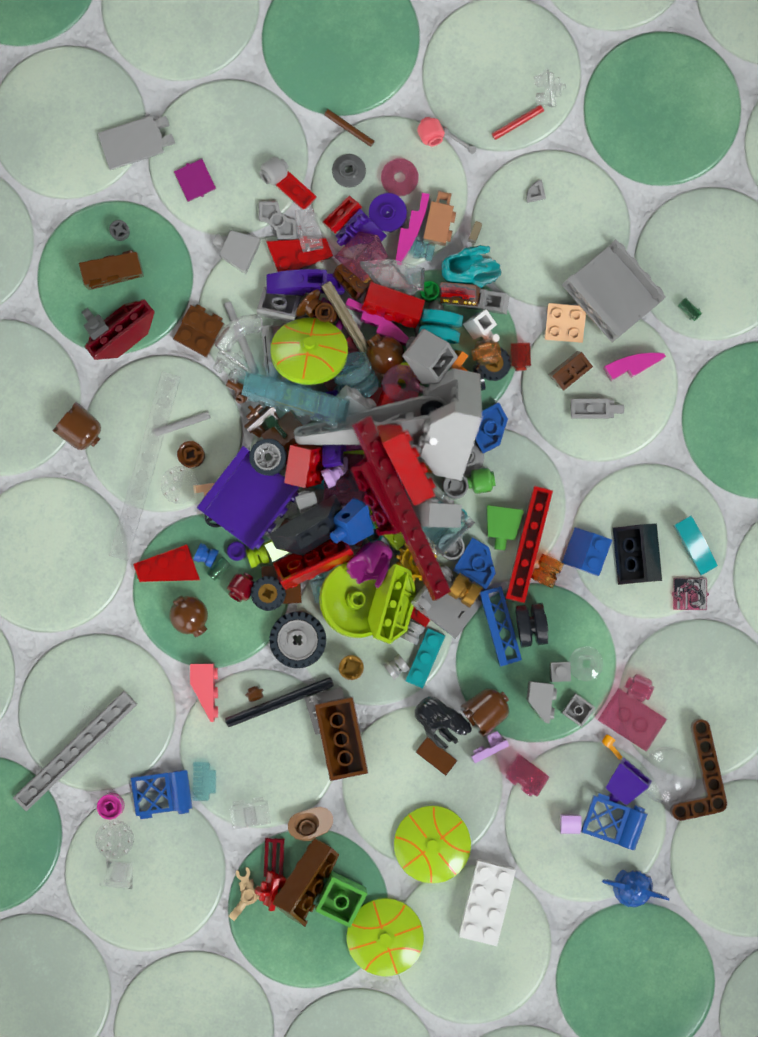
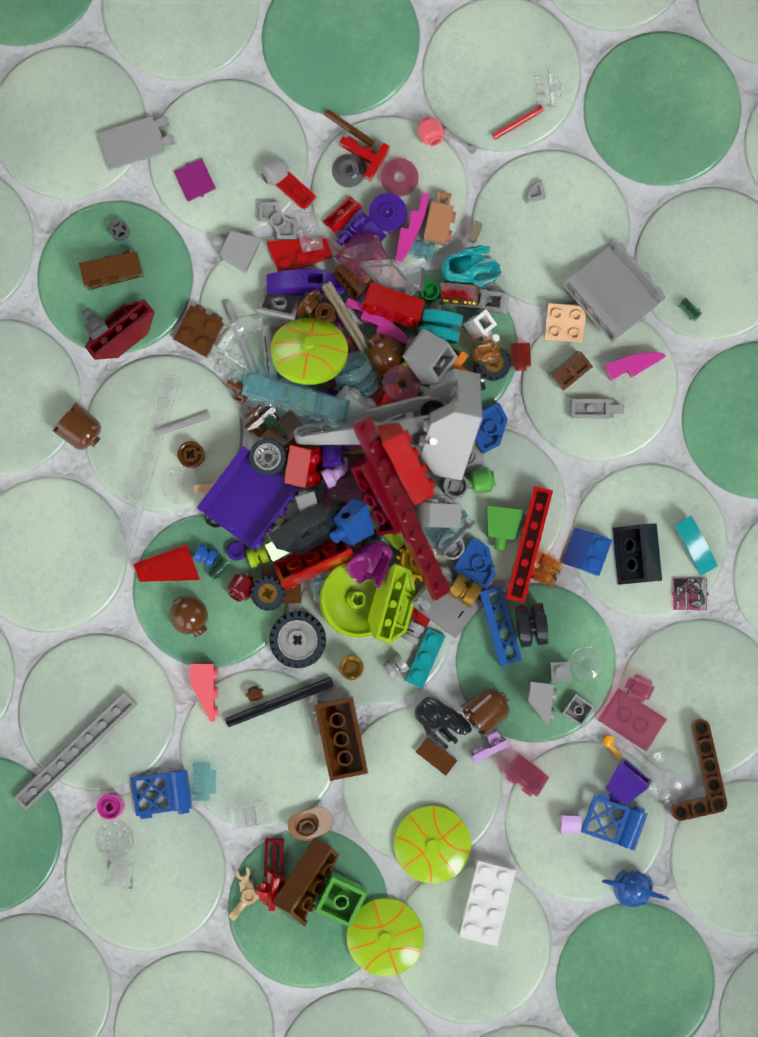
(366, 154): none -> red bracket

